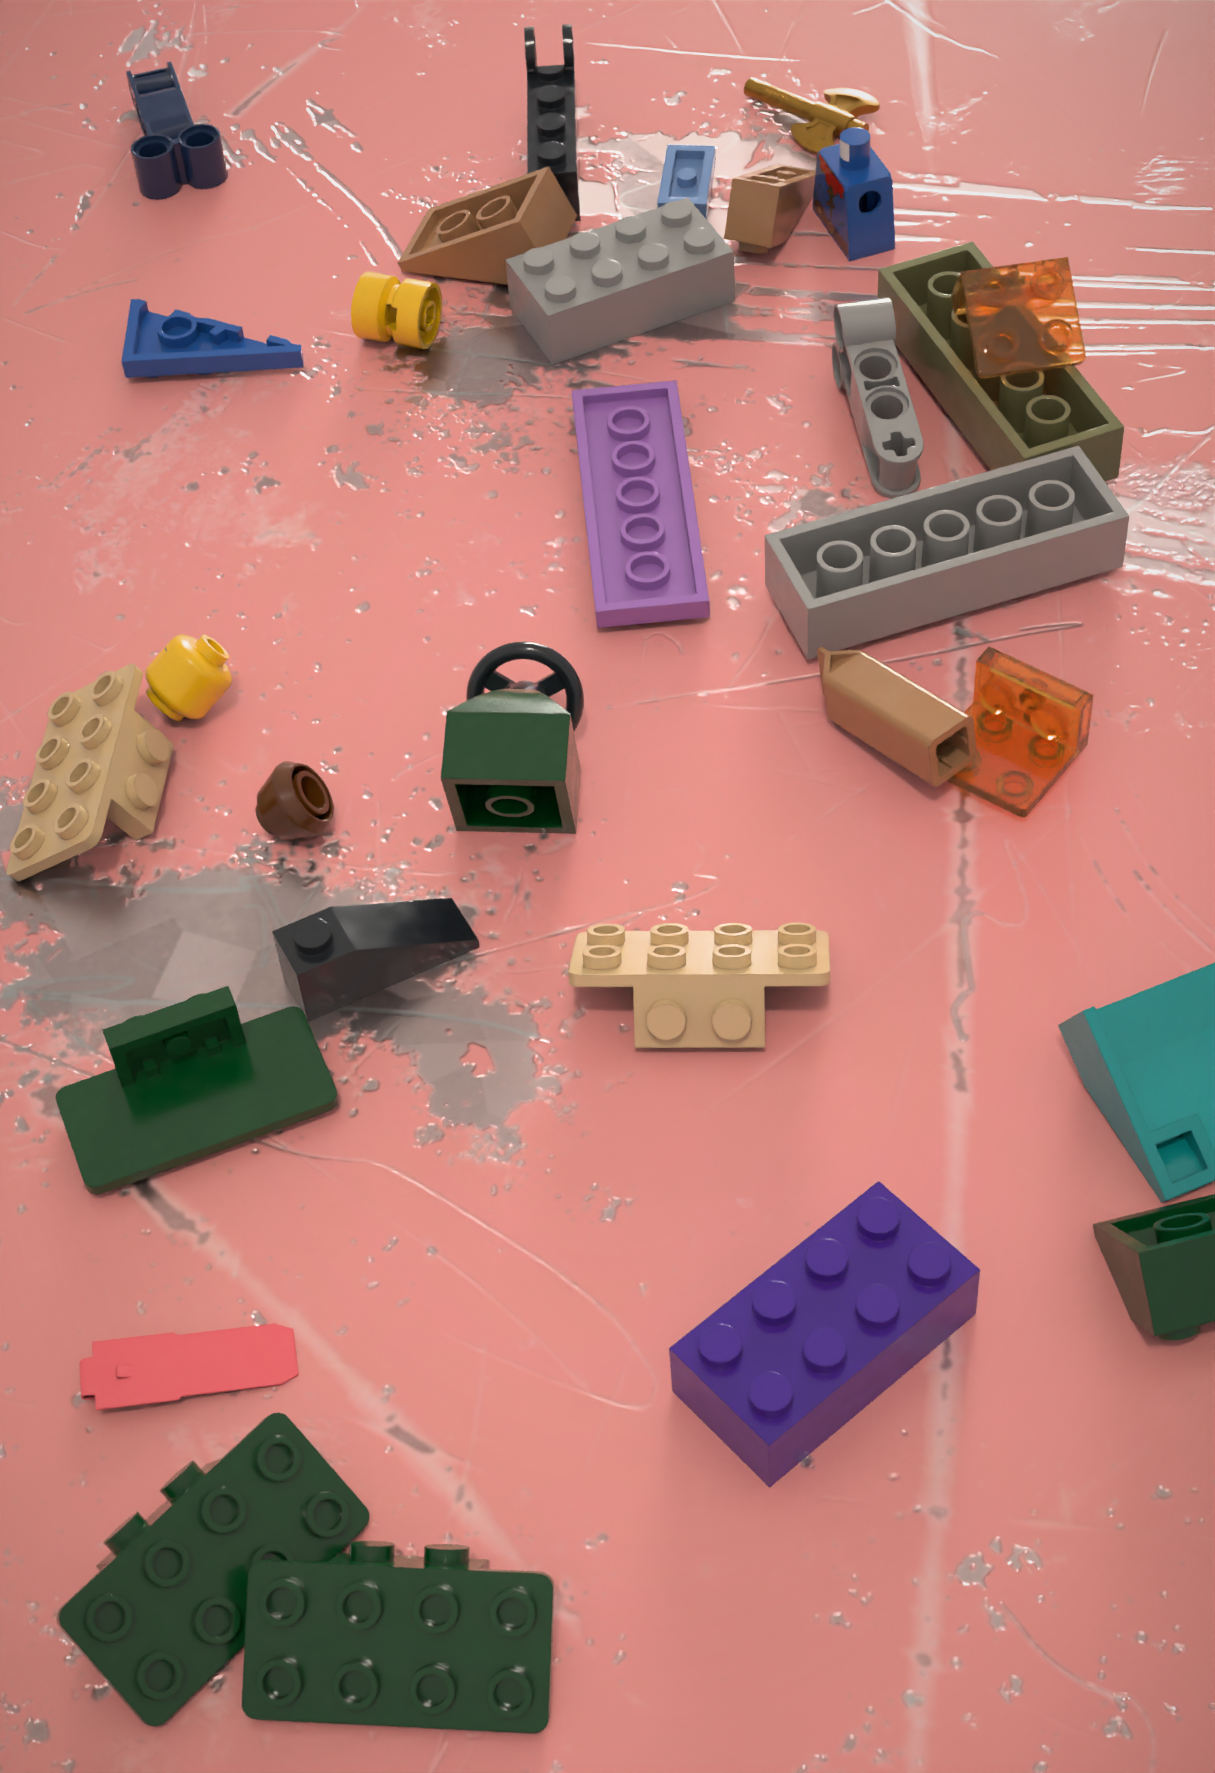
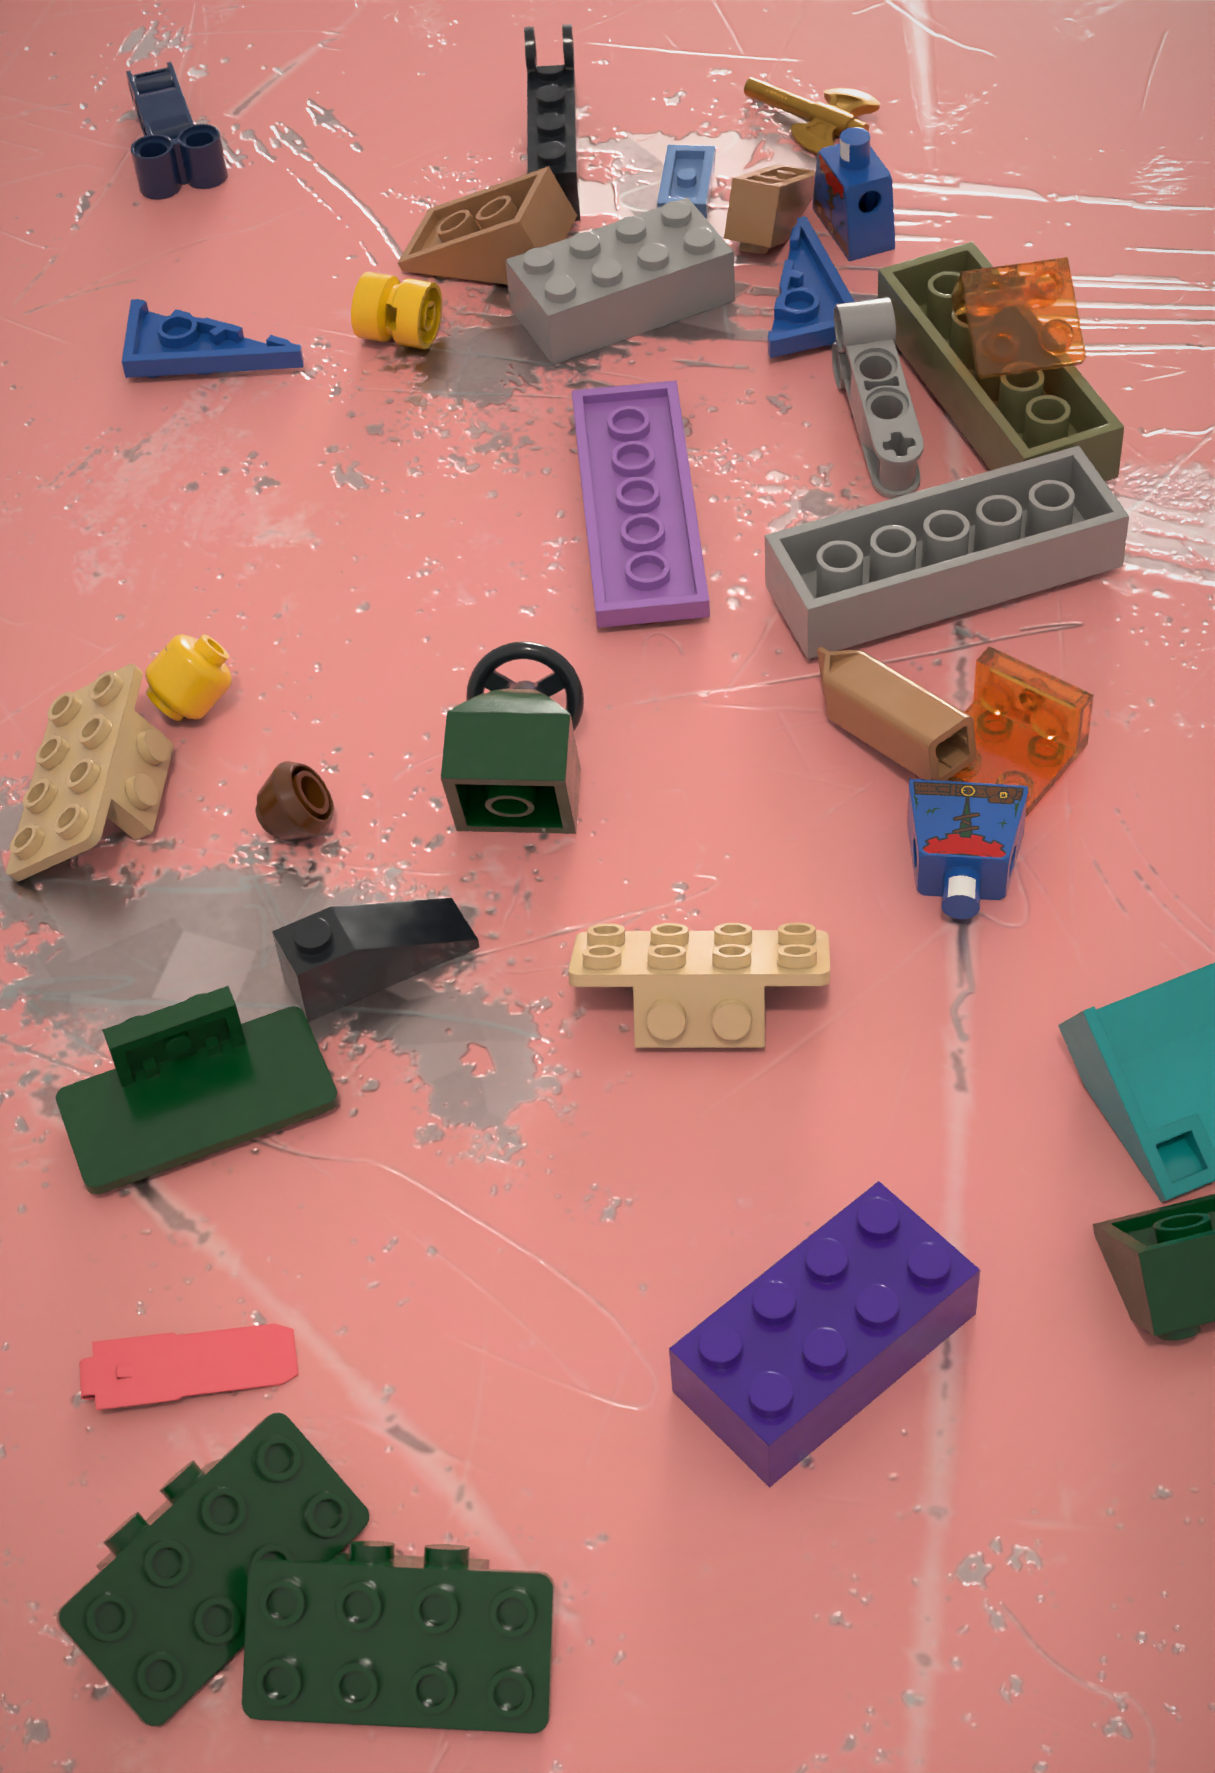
(806, 295): none -> blue wing
(964, 840): none -> blue torso

